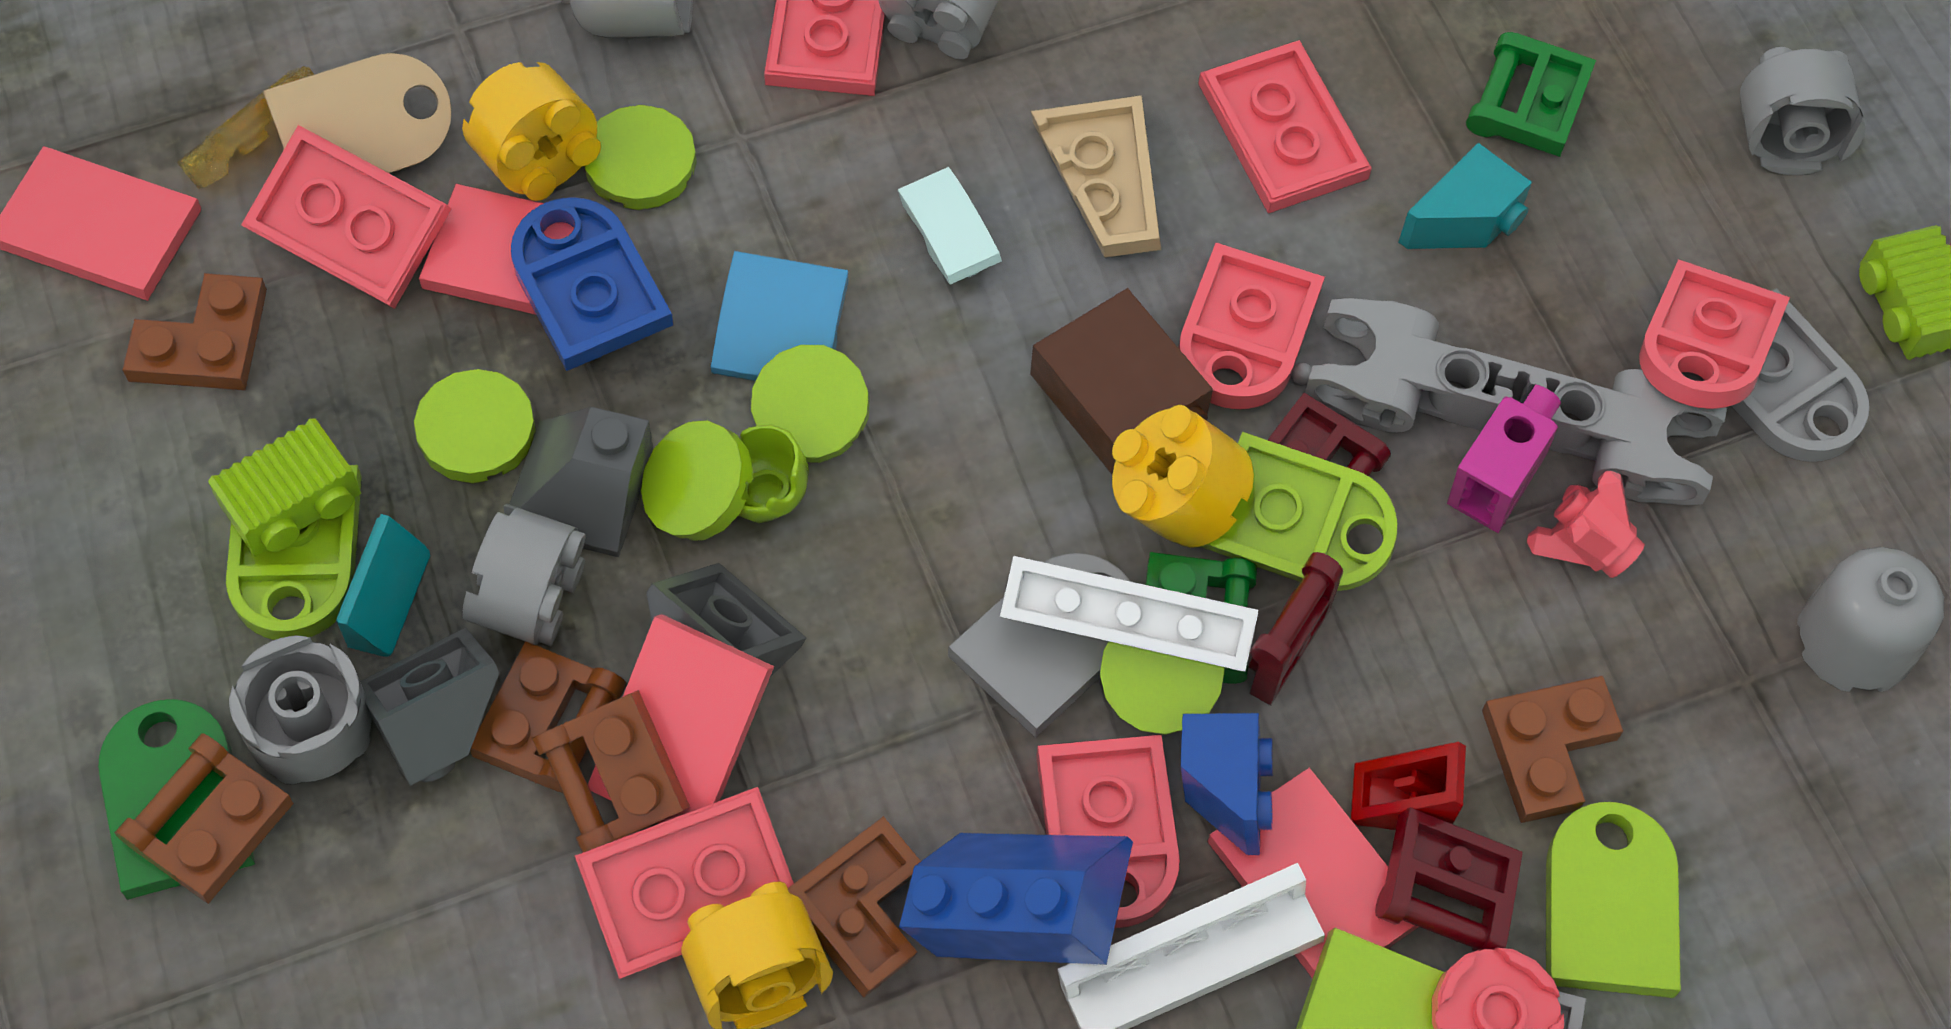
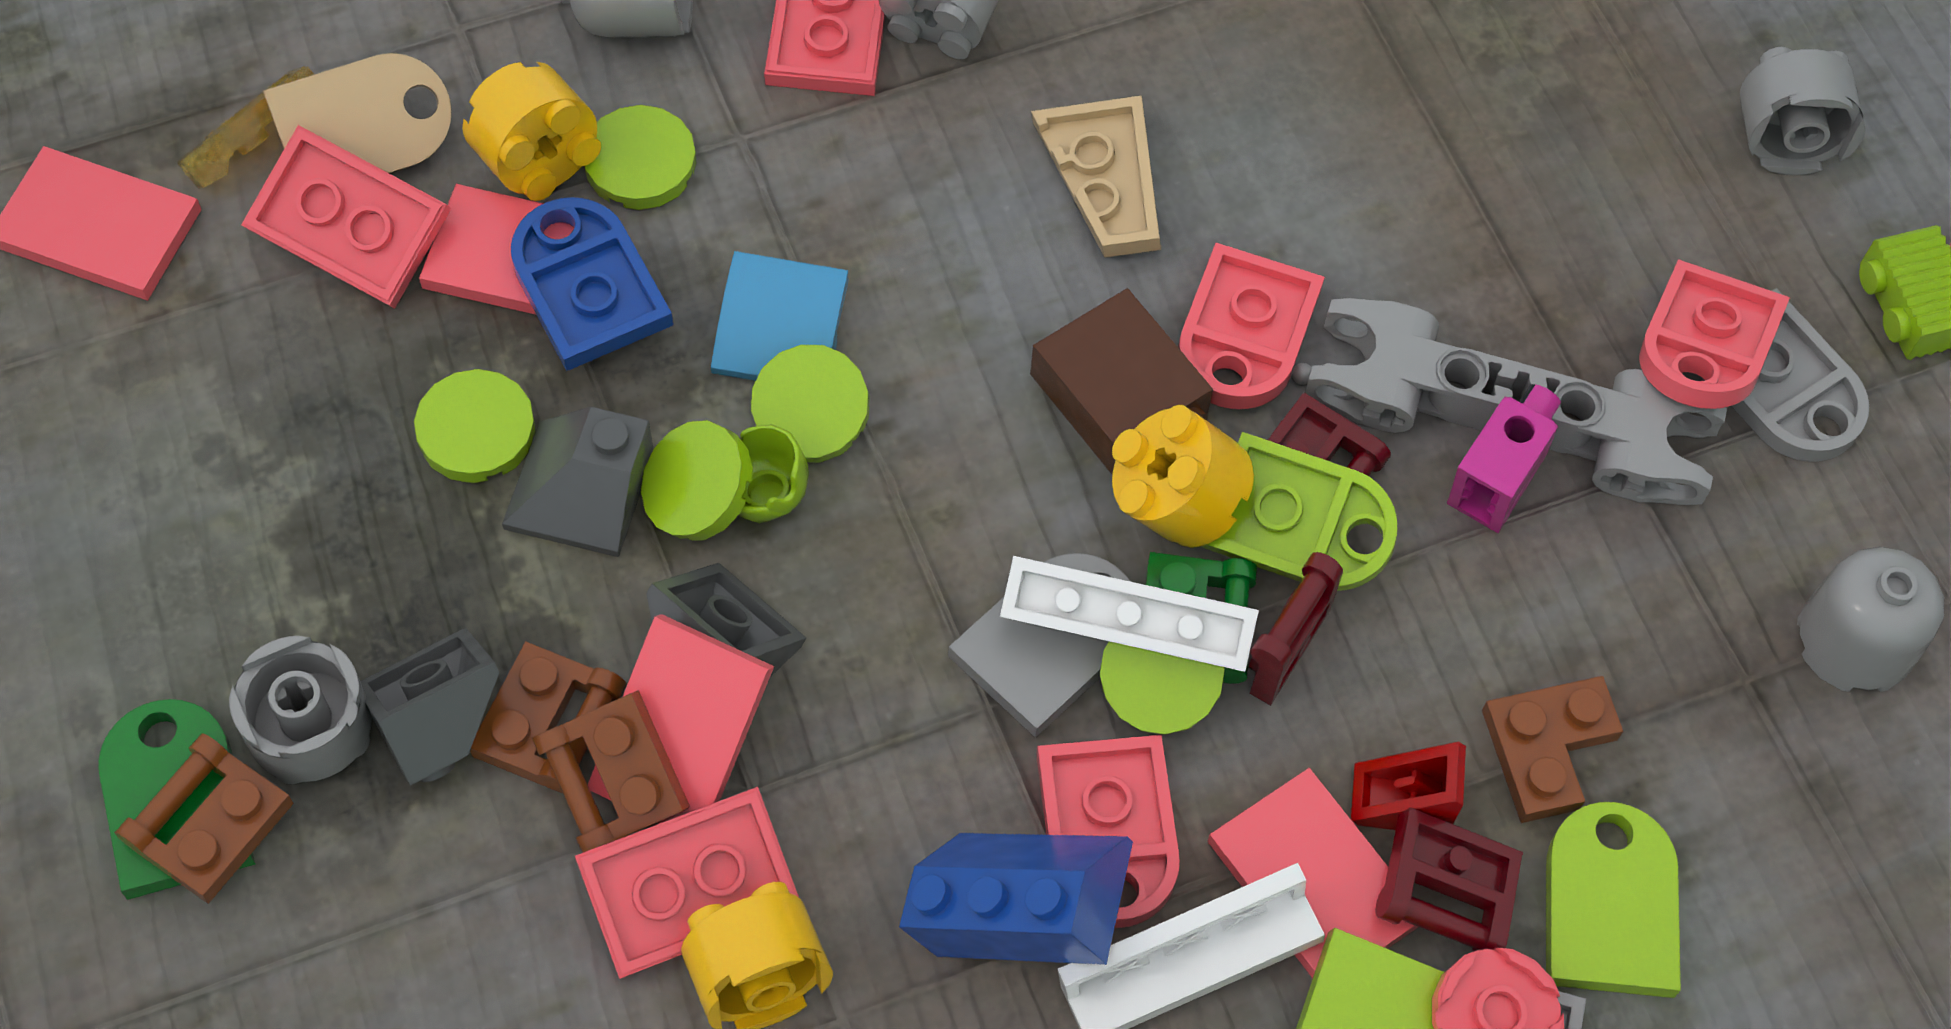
(209, 351): dark orange plate -> none
(285, 488): lime brick -> none
(312, 568): lime tile -> none
(382, 588): teal slope -> none
(523, 575): light grey brick -> none
(845, 910): dark orange plate -> none
(949, 225): light aqua slope -> none
(1223, 774): blue slope -> none
(1284, 126): coral tile -> none
(1468, 205): teal slope -> none
(1549, 98): green plate -> none
(1591, 528): coral rock -> none

